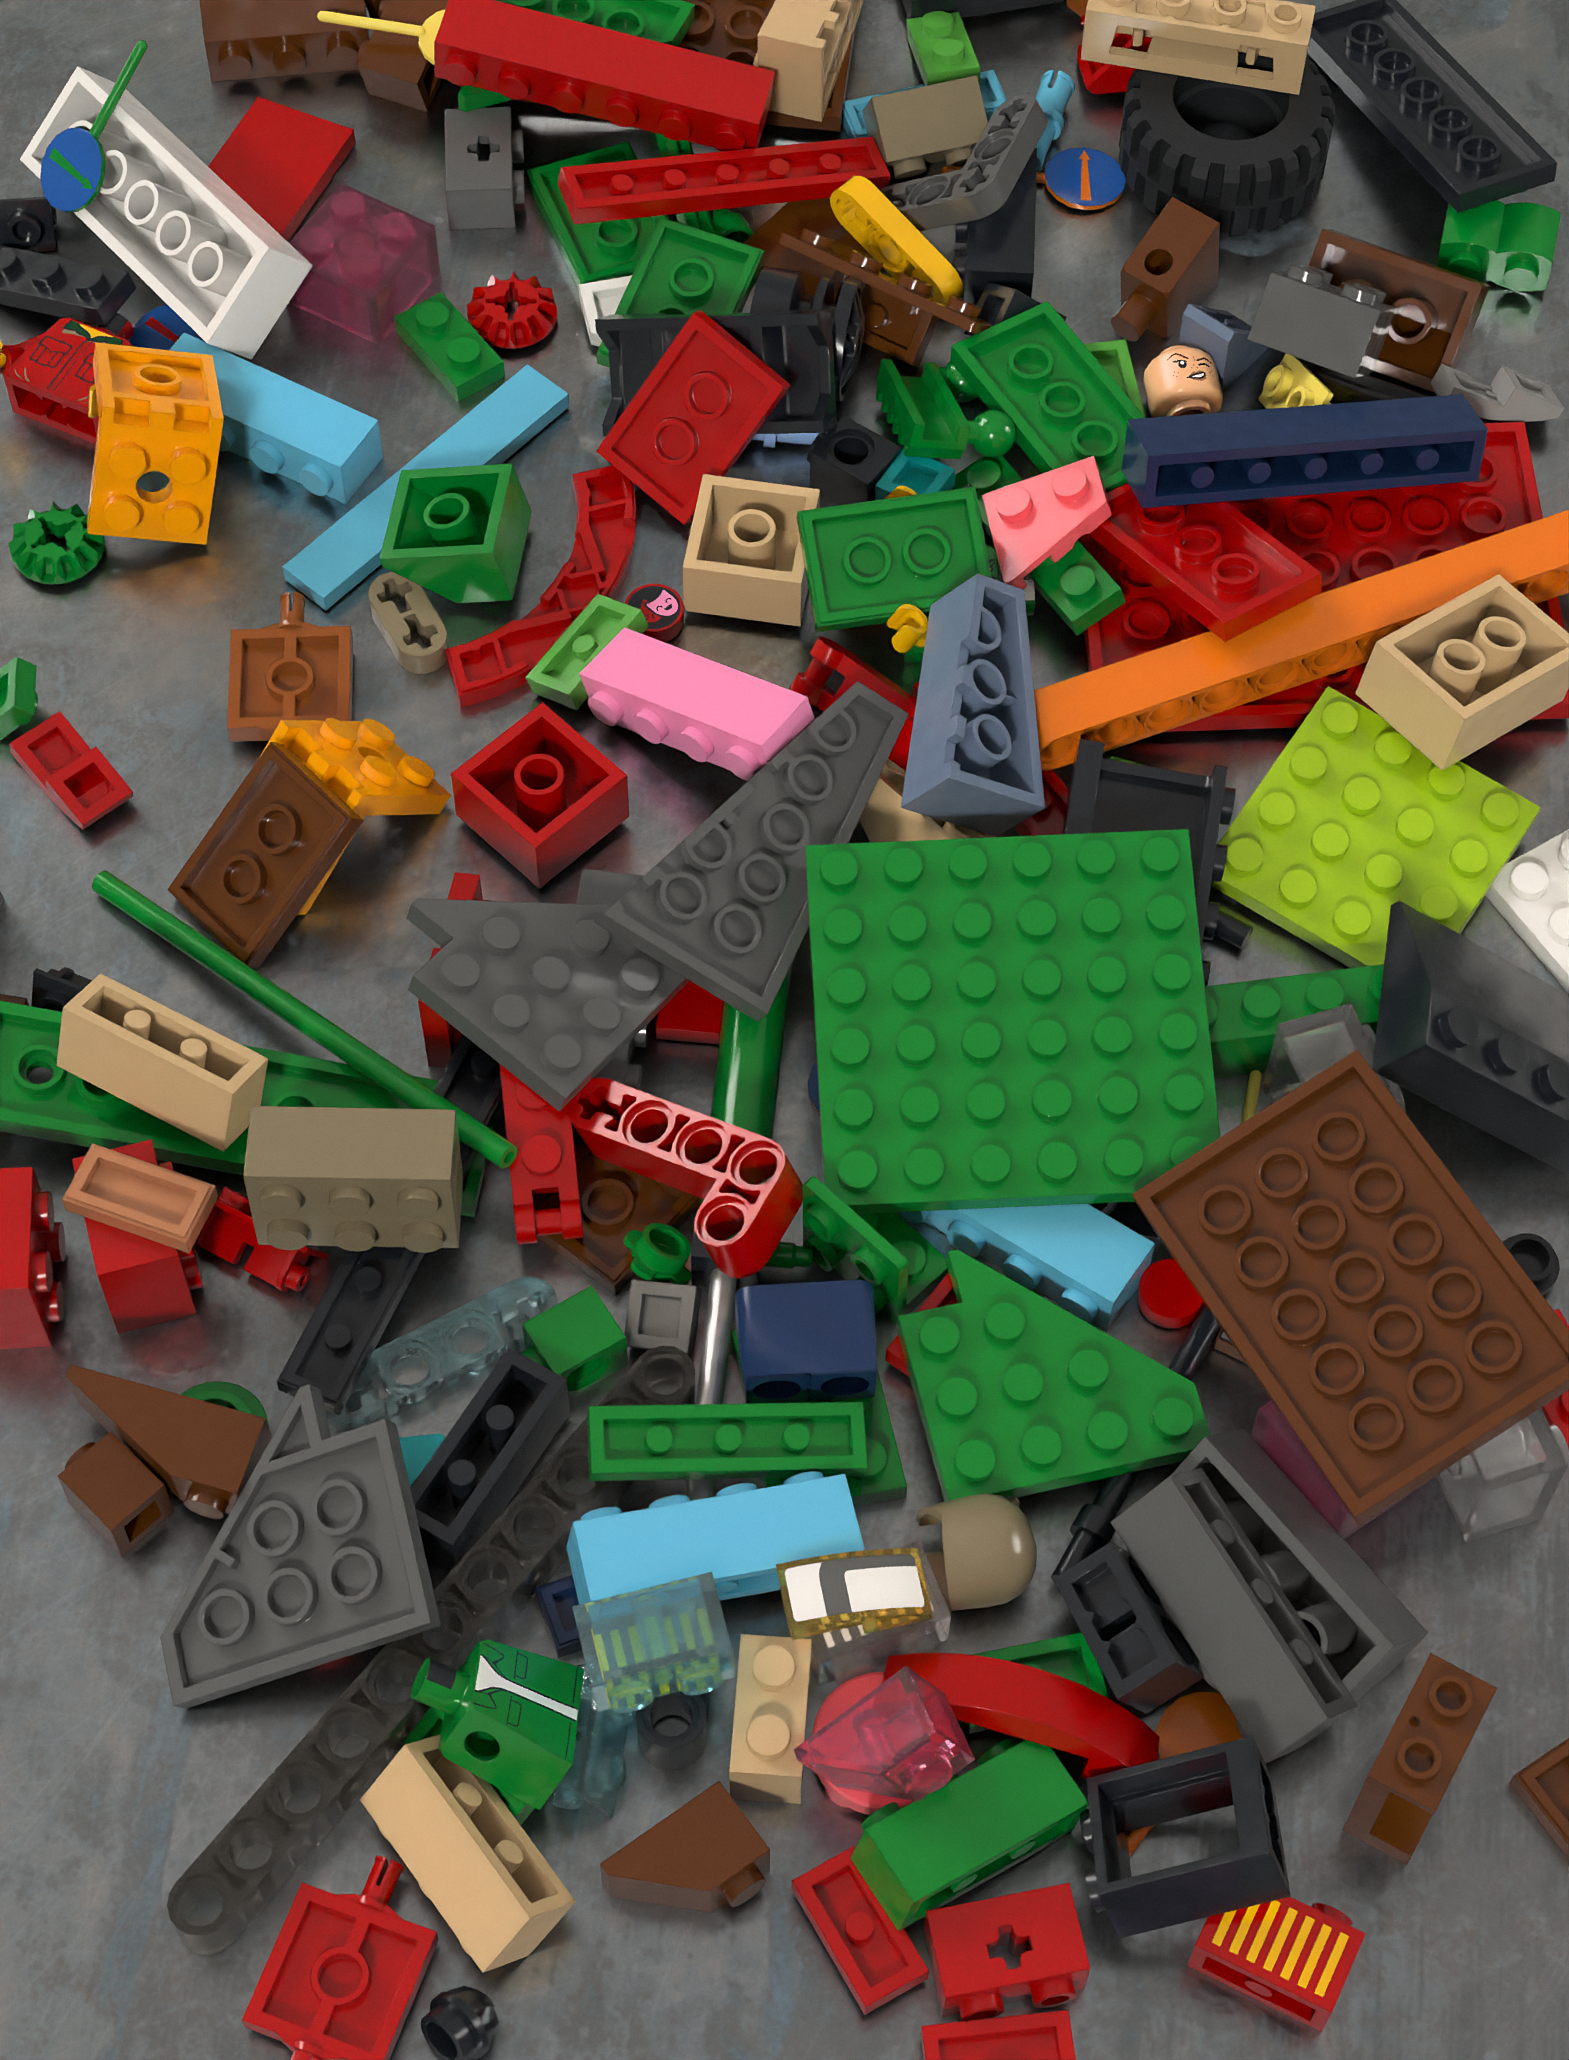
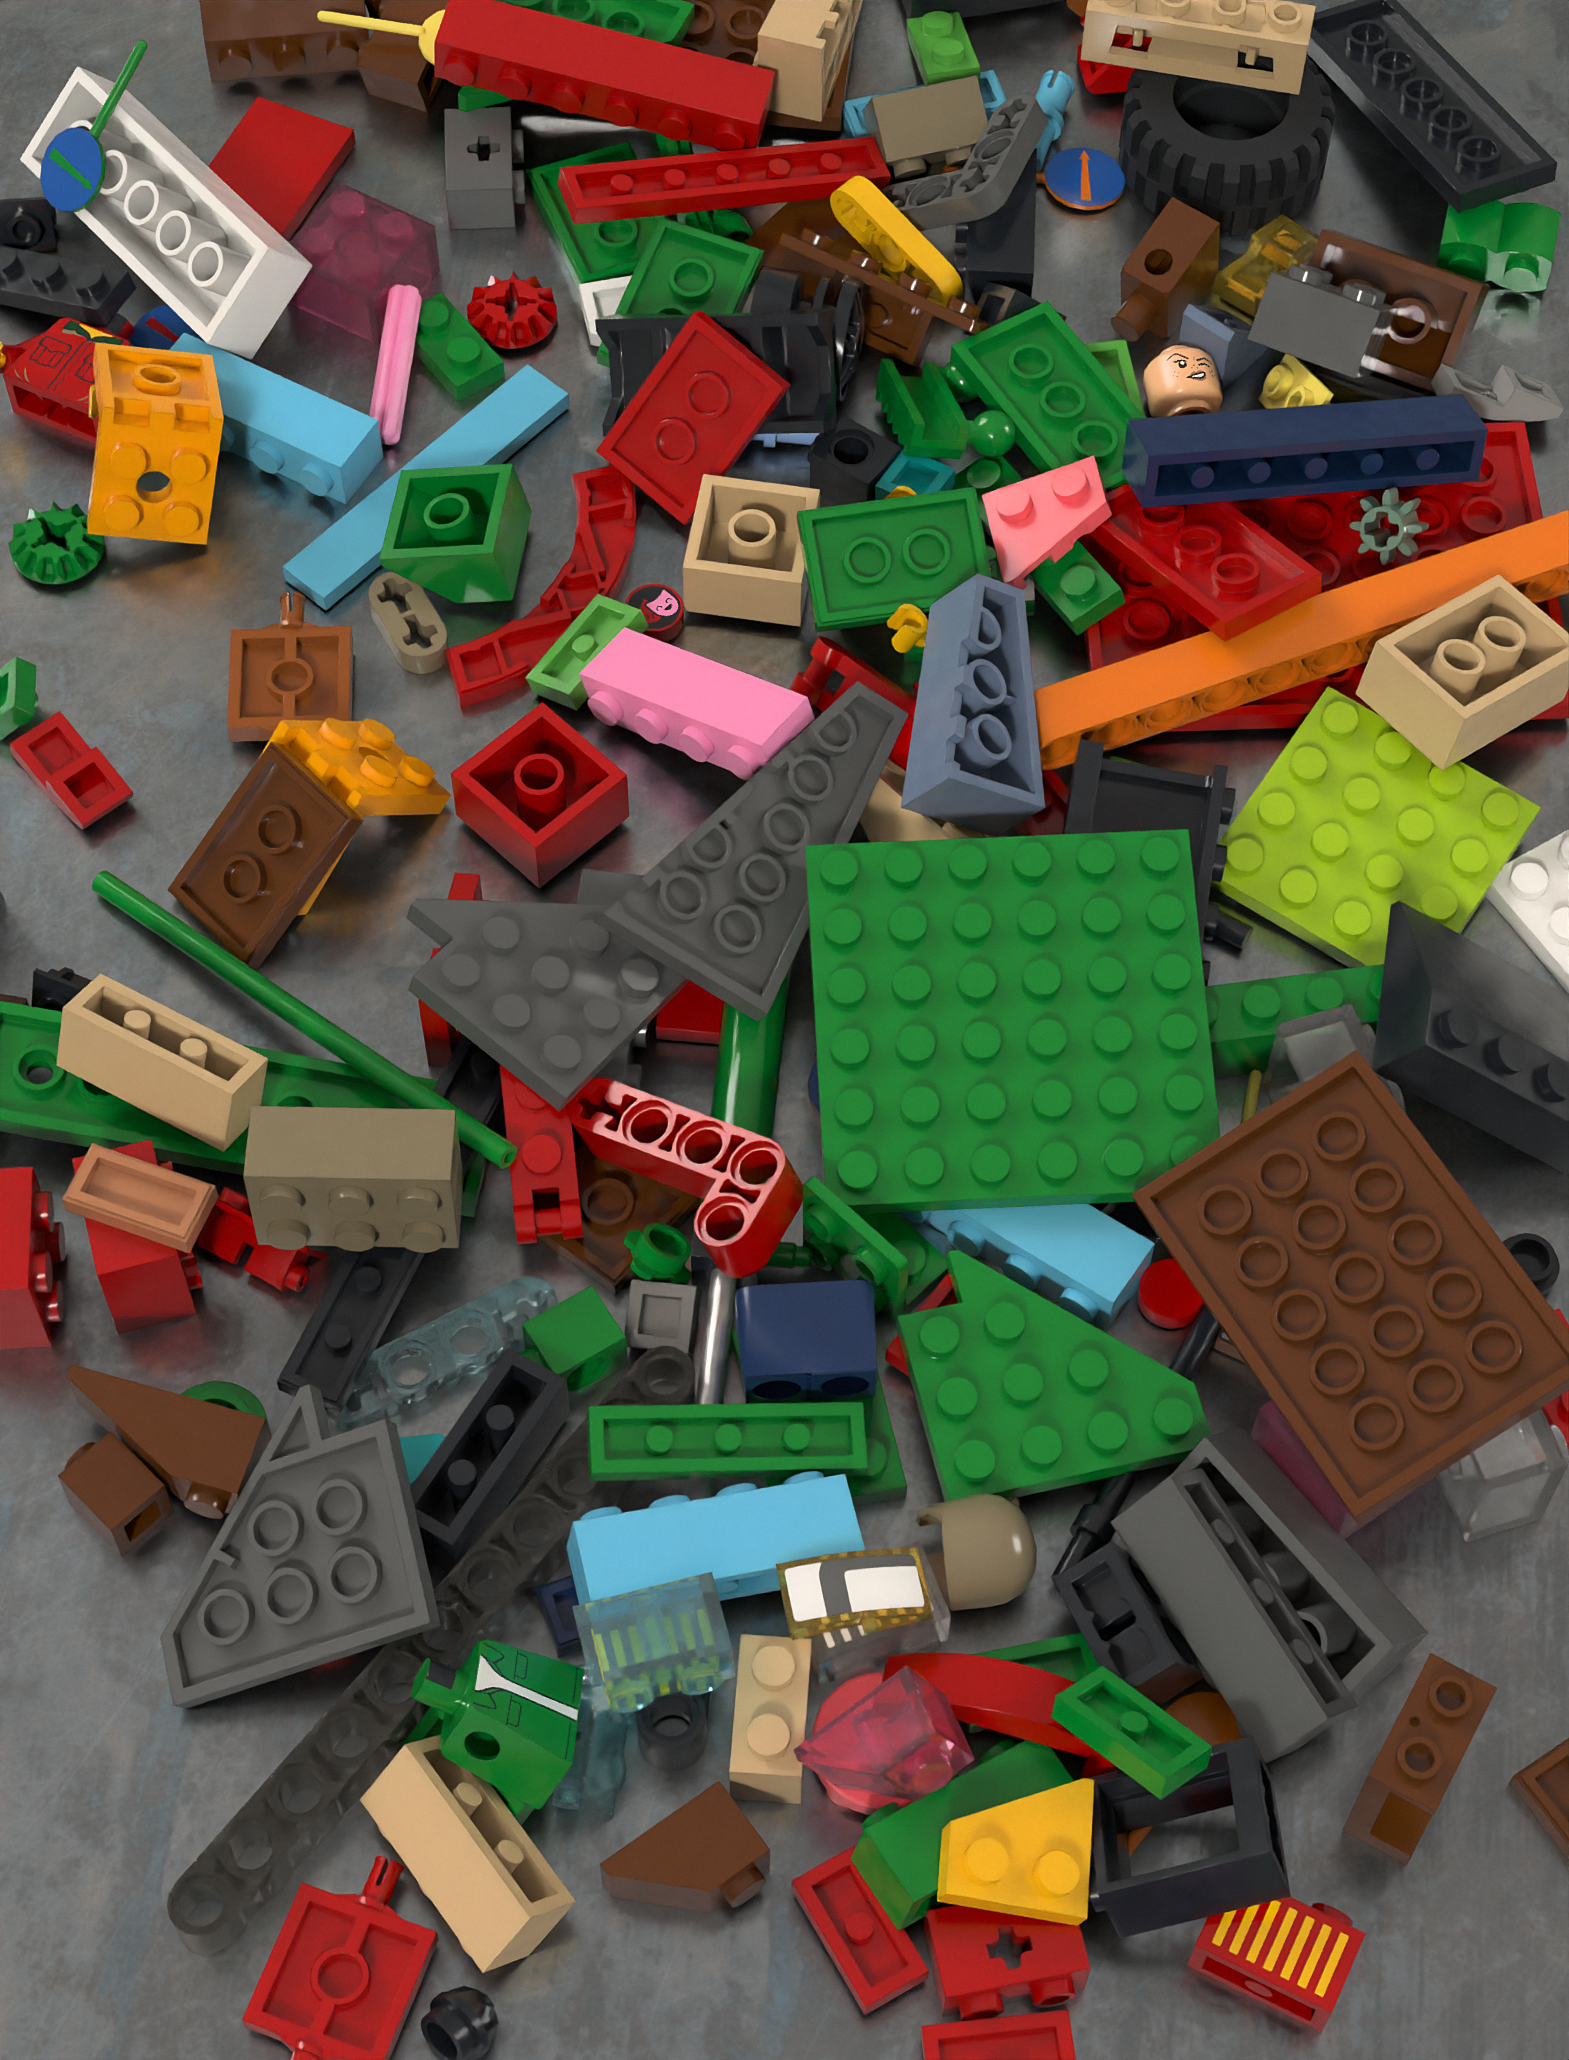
(395, 361): none -> bright pink axle
(1023, 1856): none -> yellow wing
(1131, 1732): none -> green plate
(1270, 250): none -> clear yellow slope
(1398, 513): none -> sand green gear

